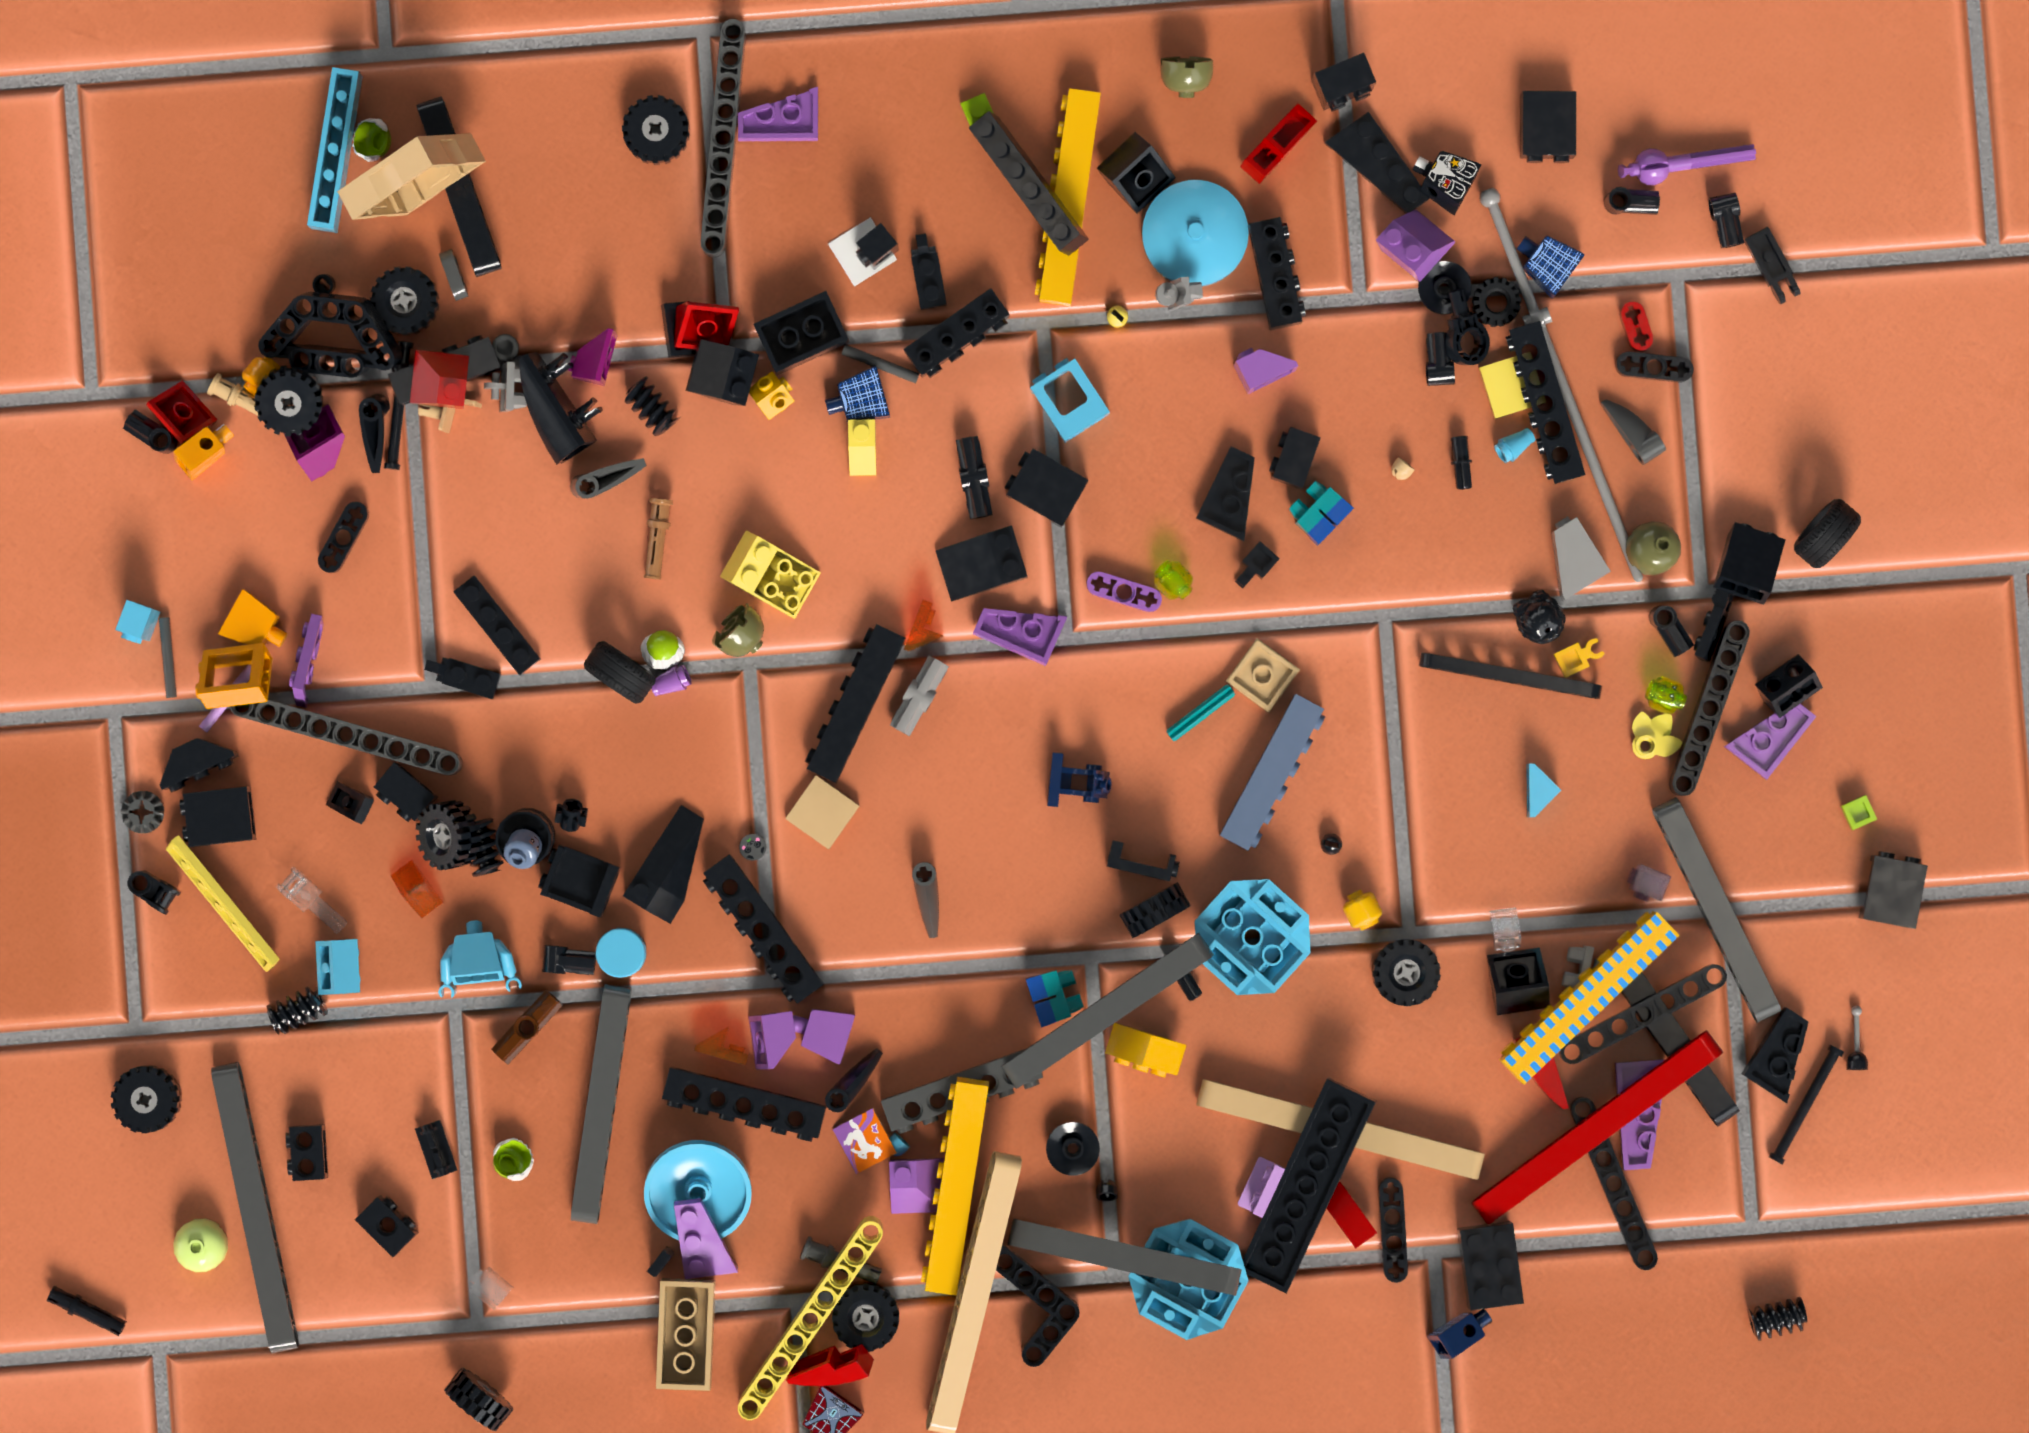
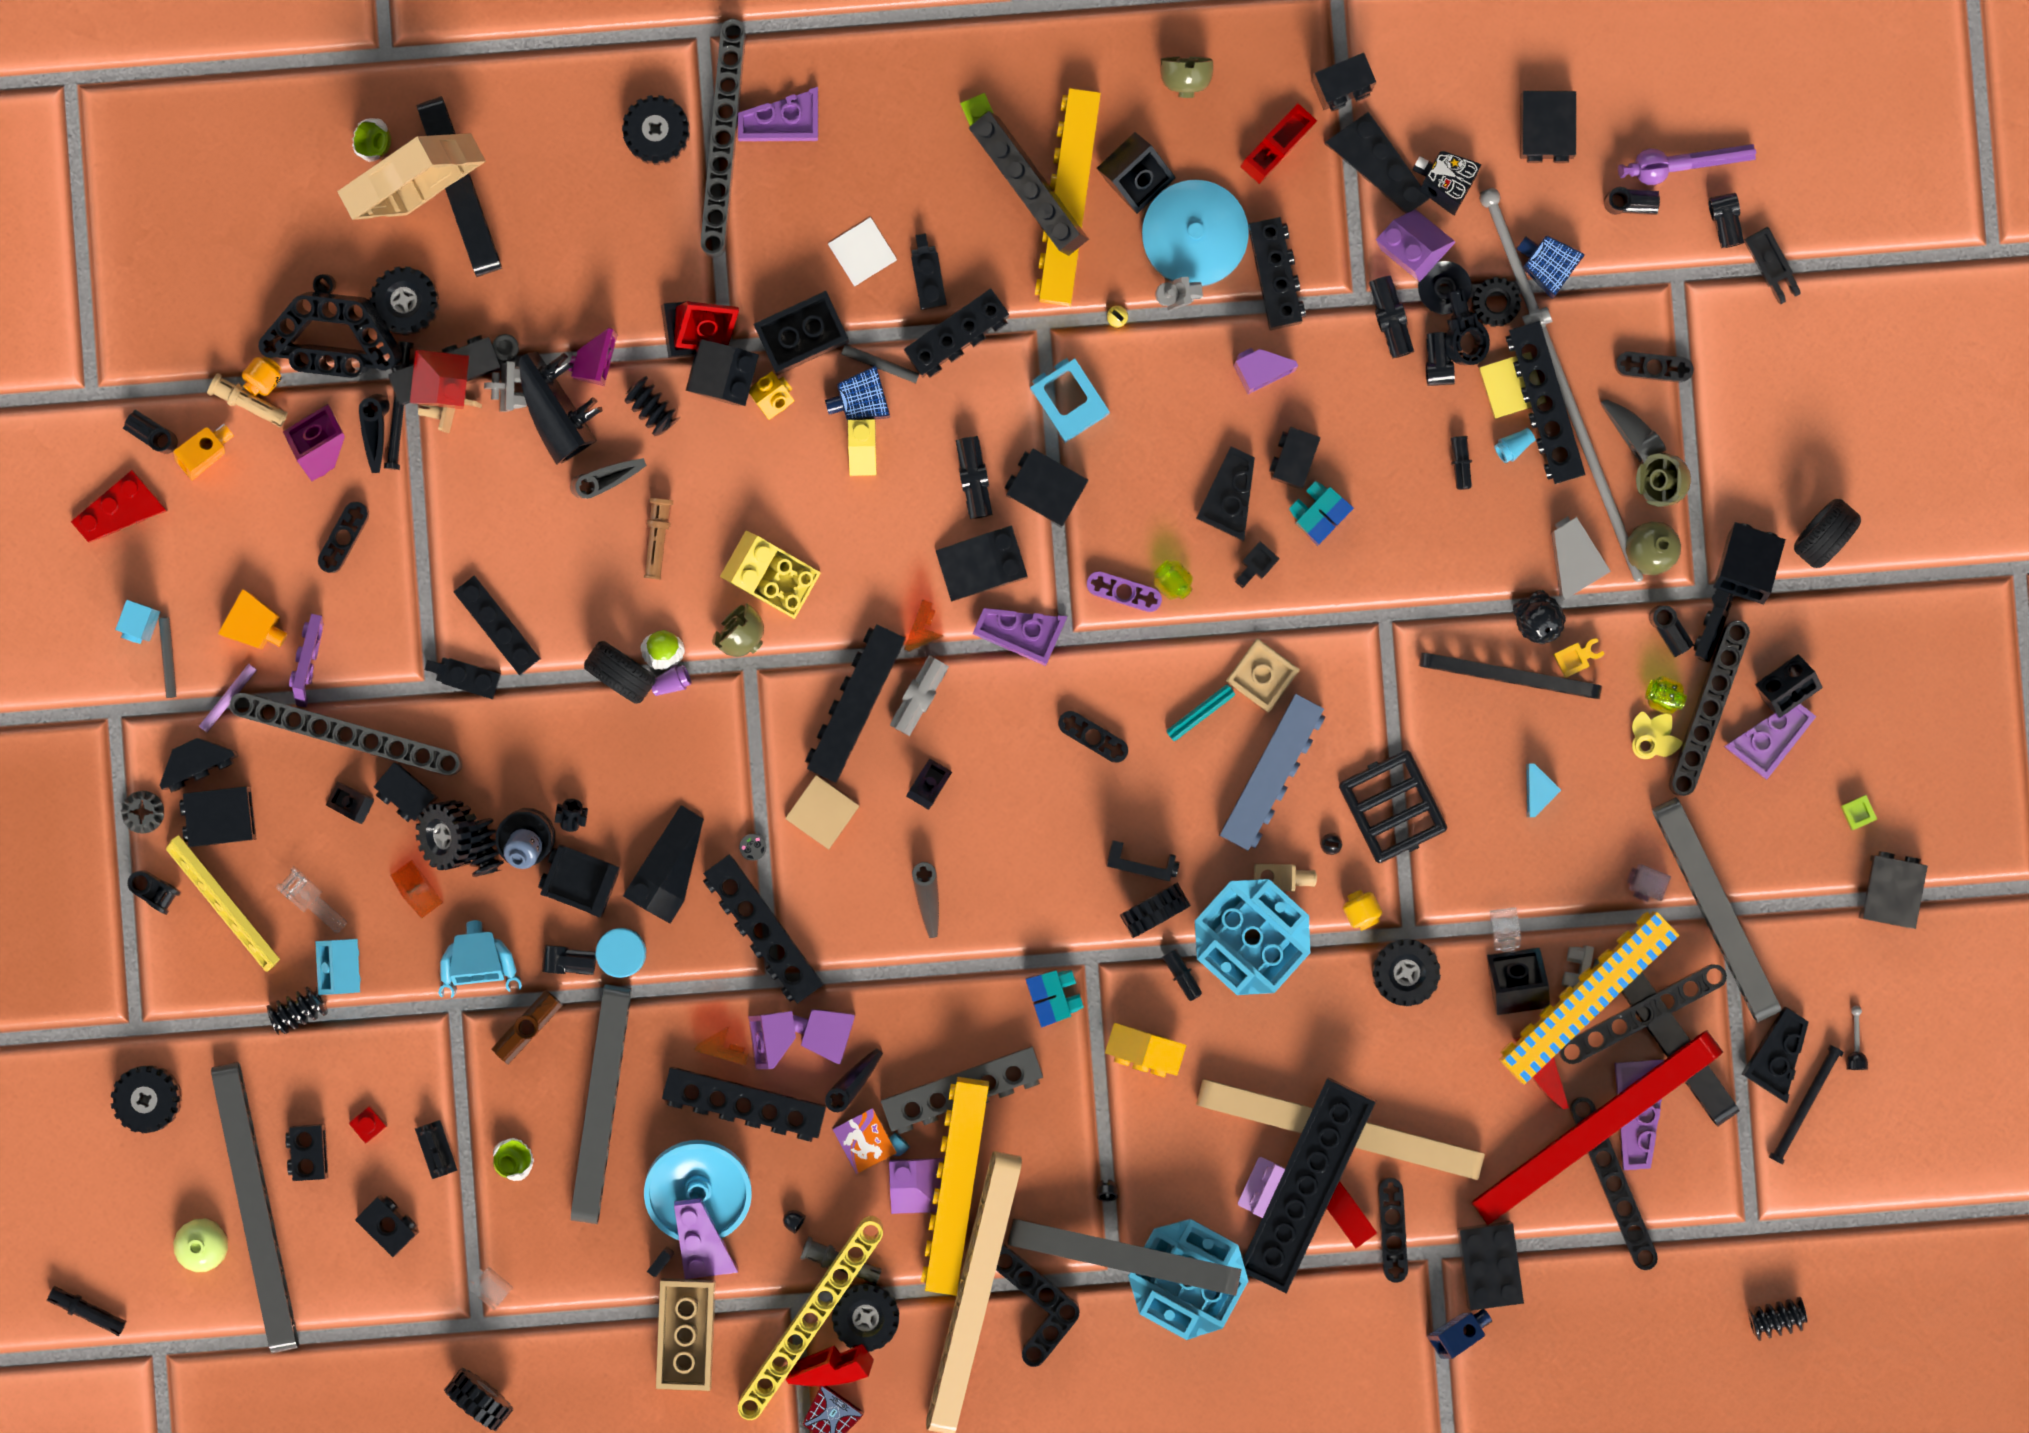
(119, 507): none -> red wing
(181, 412): red slope -> none
(235, 694): light orange window -> none
(297, 390): black wheel -> none
(334, 149): medium azure brick -> none
(367, 1124): none -> red plate
(453, 275): dark grey beam -> none
(793, 1220): none -> black hinge
(876, 247): black brick -> none
(929, 784): none -> black slope
(1072, 1163): black dish -> none
(1079, 720): none -> black beam
(1098, 782): dark blue tile -> none
(1107, 1010): dark grey beam -> none
(1287, 876): none -> tan bracket
(1391, 317): none -> black piece
(1401, 469): tan hinge -> none
(1416, 780): none -> black bar
(1630, 328): red beam -> none
(1663, 479): none -> olive cylinder

